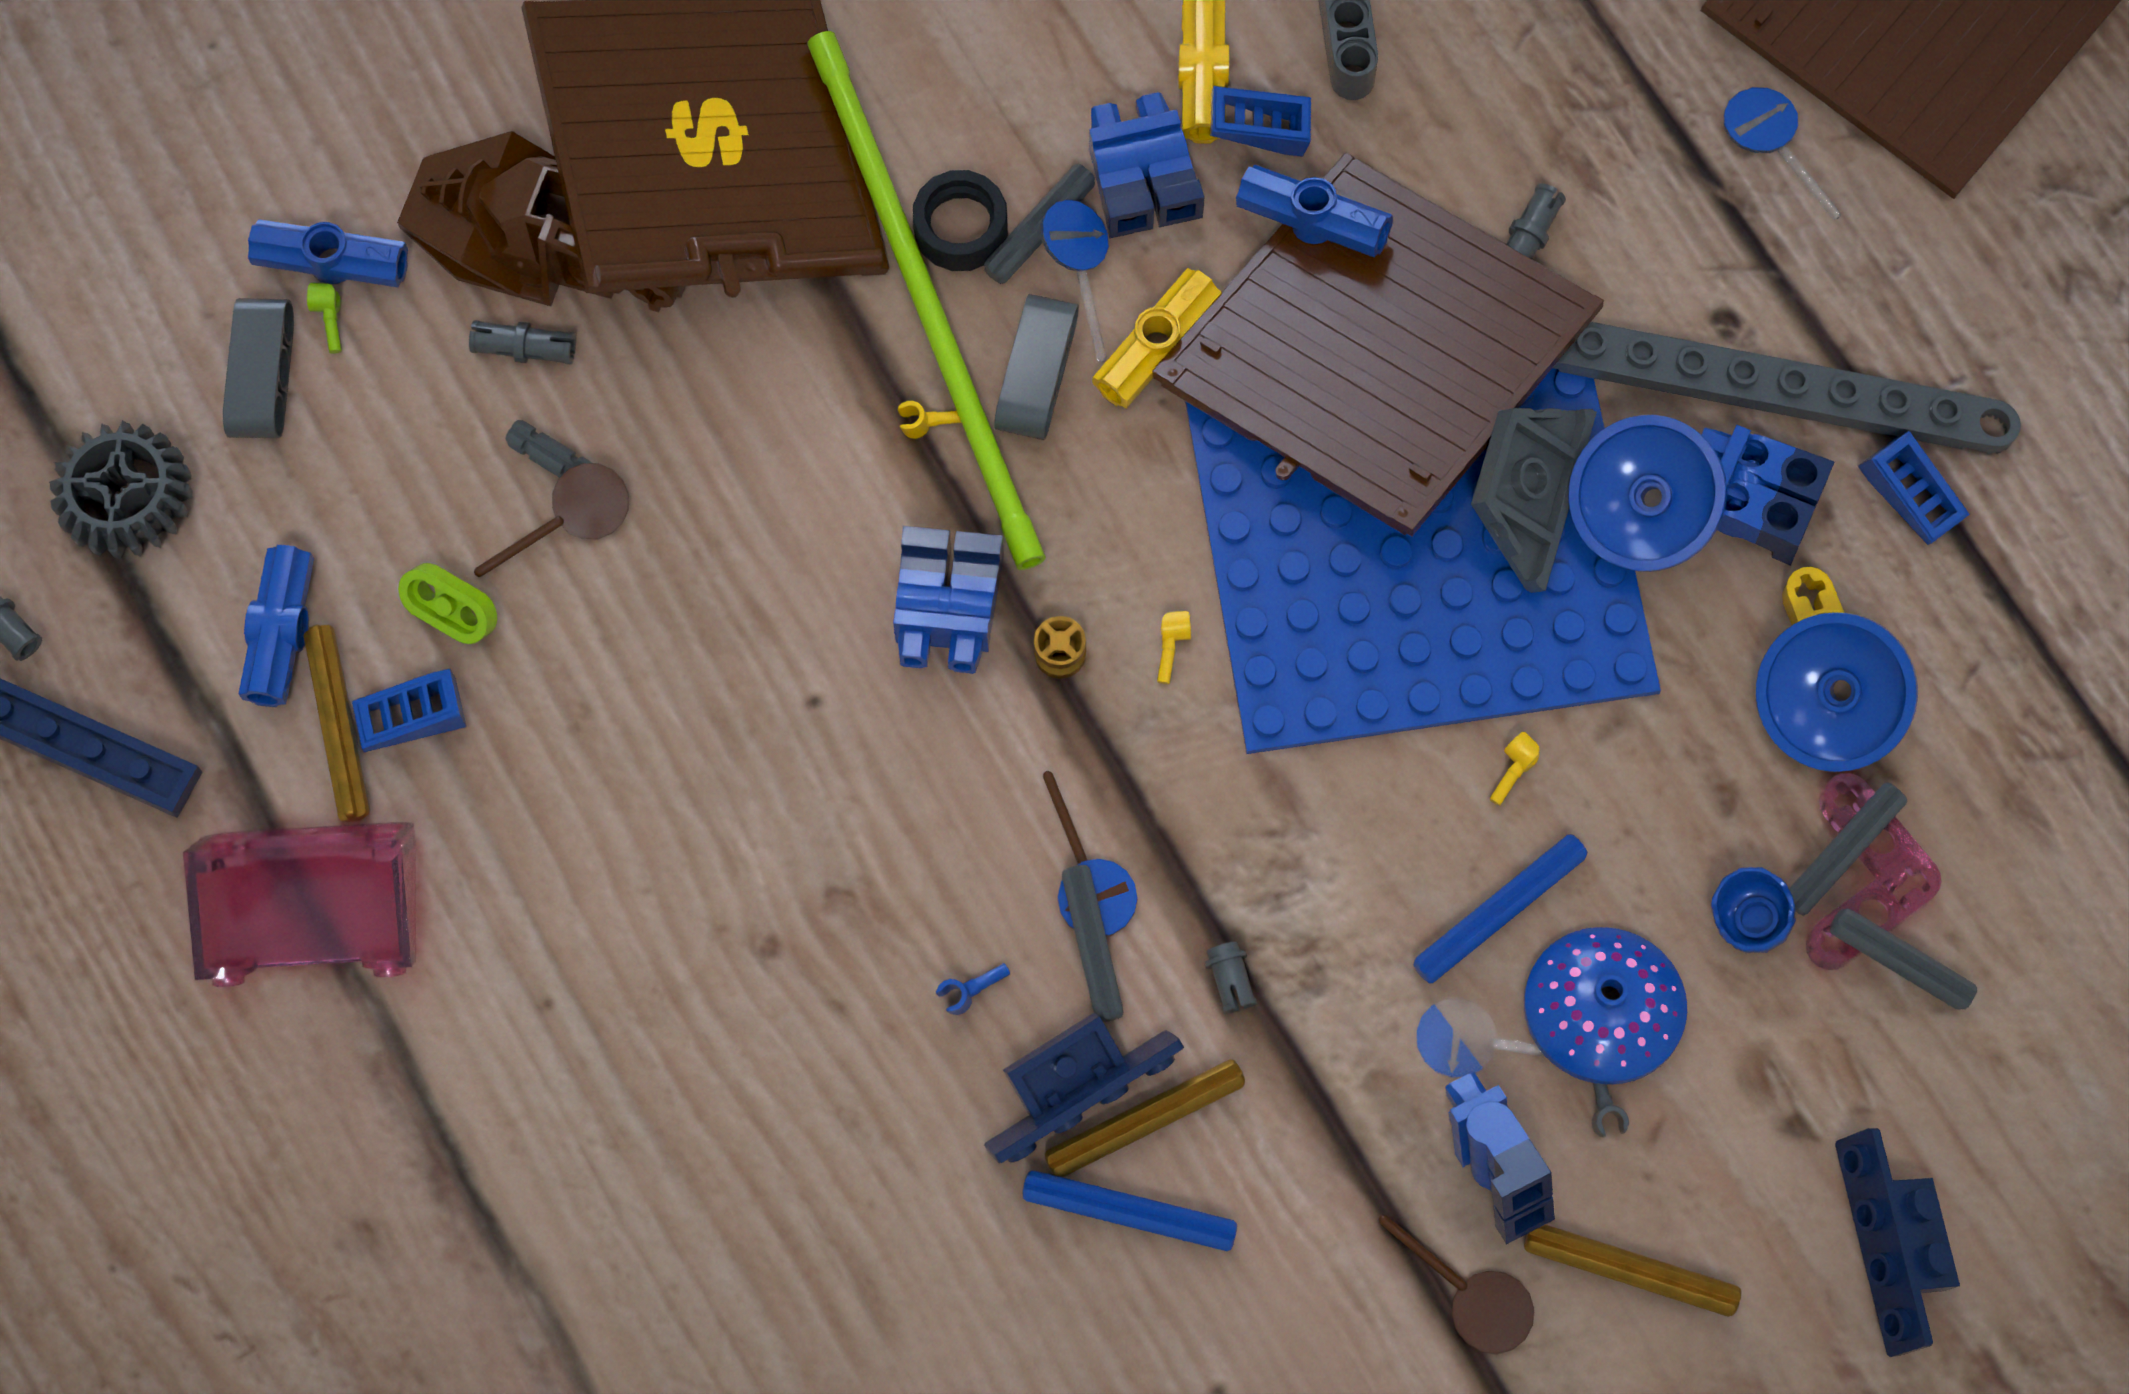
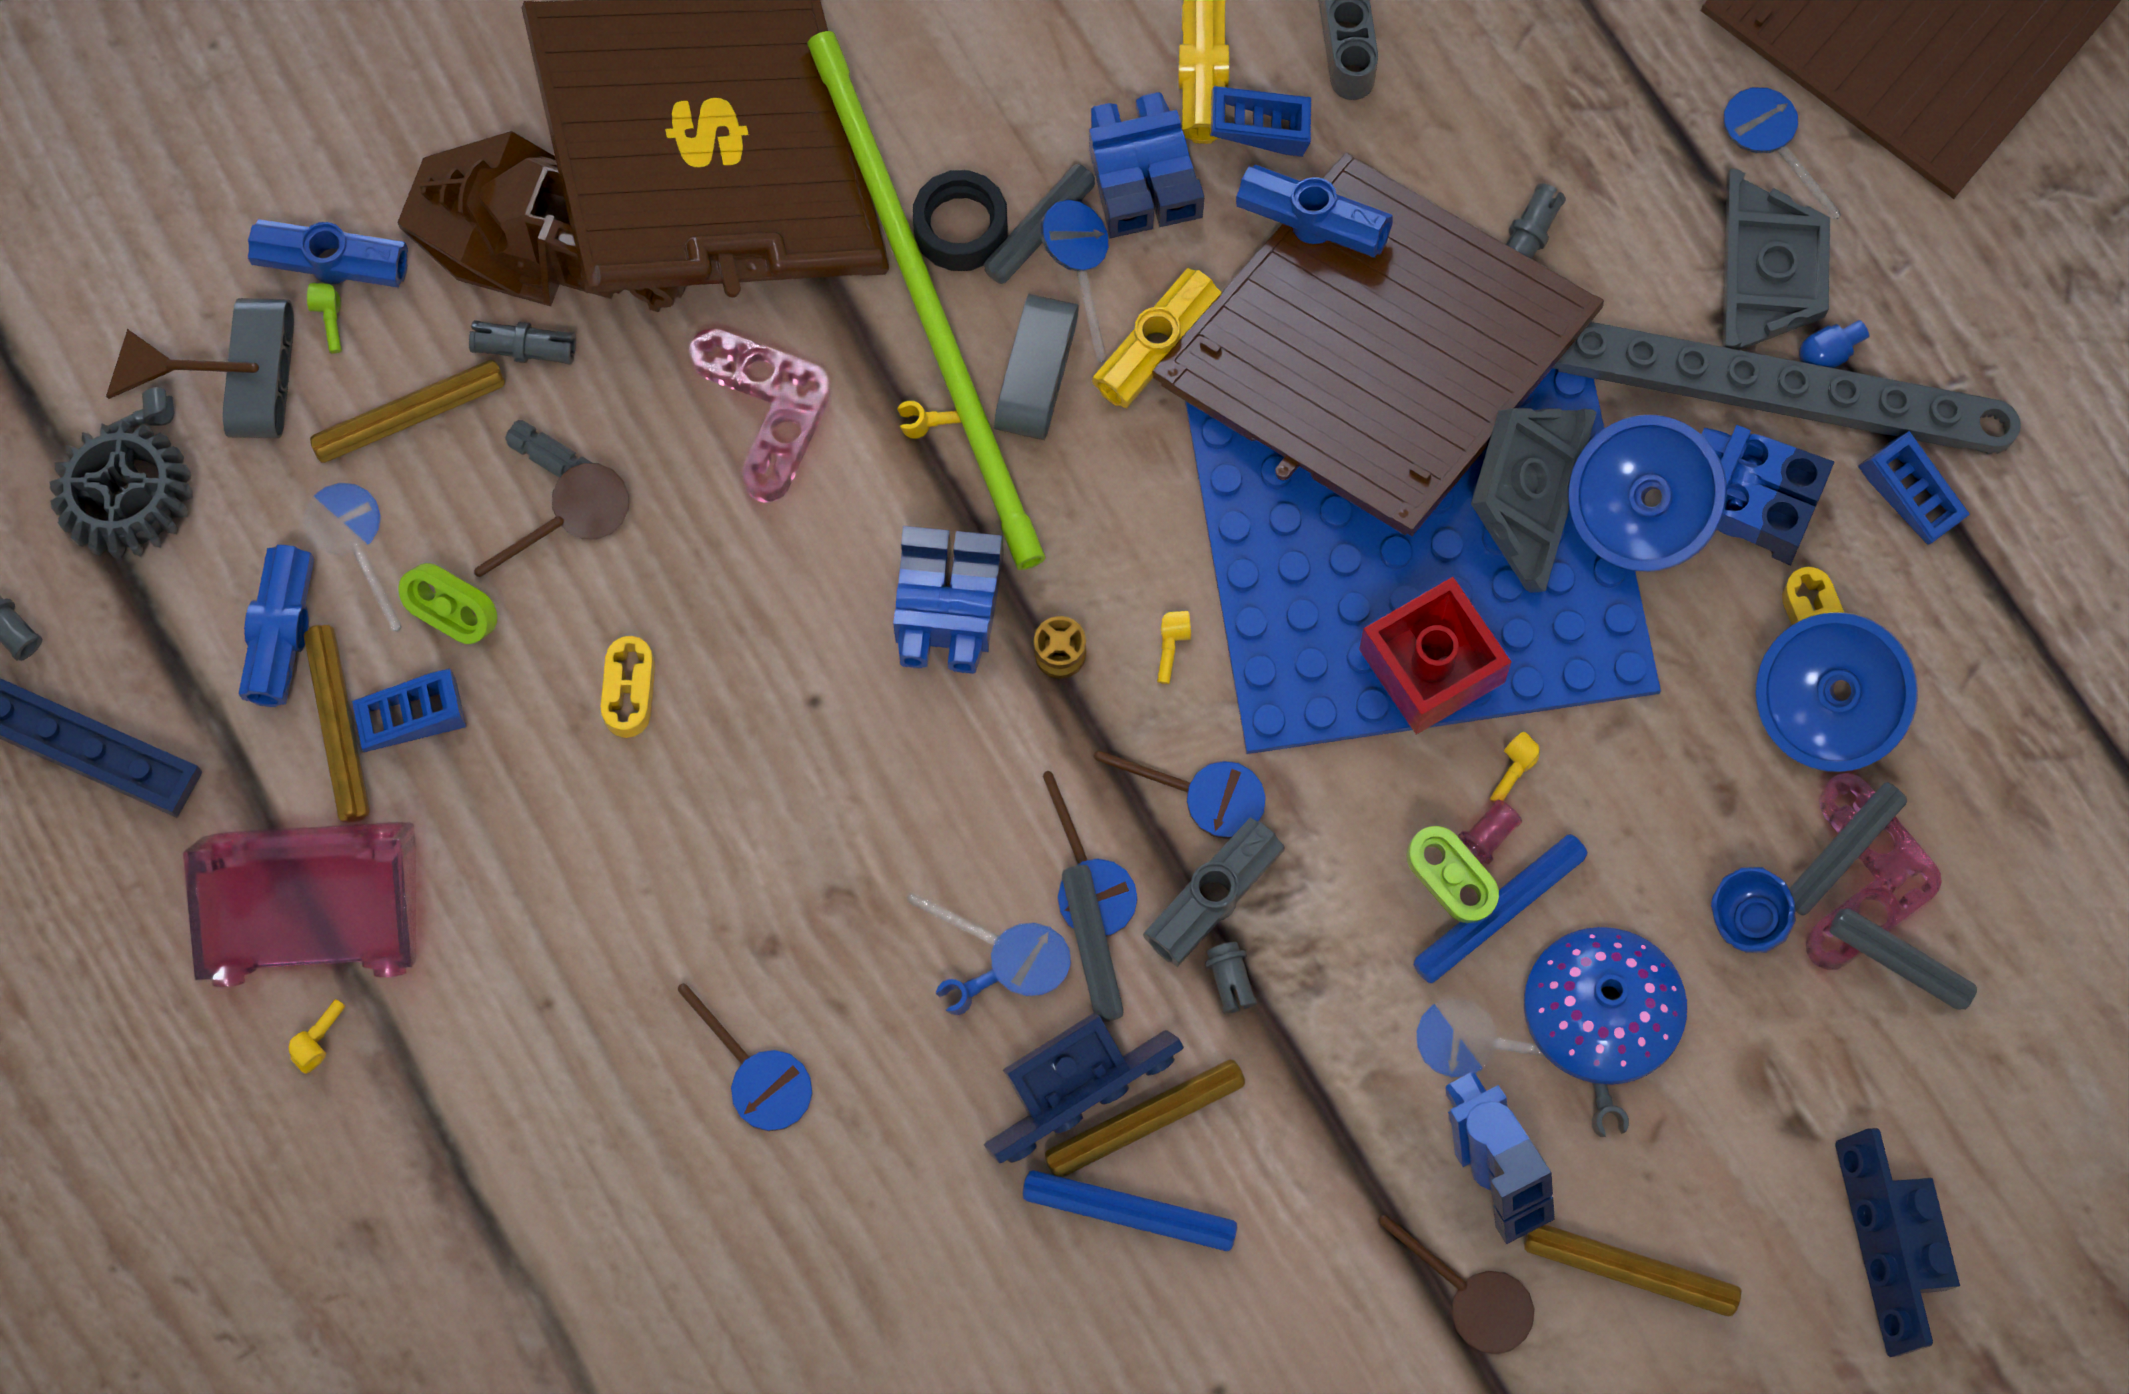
(142, 363): none -> reddish brown piece
(156, 410): none -> dark grey hand
(304, 1048): none -> yellow hand
(342, 523): none -> clear piece
(407, 411): none -> pearl gold axle
(615, 686): none -> yellow beam
(769, 1087): none -> blue piece
(785, 403): none -> clear pink beam
(1024, 957): none -> clear piece
(1193, 916): none -> dark grey piece
(1217, 798): none -> blue piece
(1434, 655): none -> red slope
(1457, 870): none -> lime plate
(1490, 831): none -> clear pink axle
(1772, 264): none -> dark grey wing
(1832, 344): none -> blue cylinder

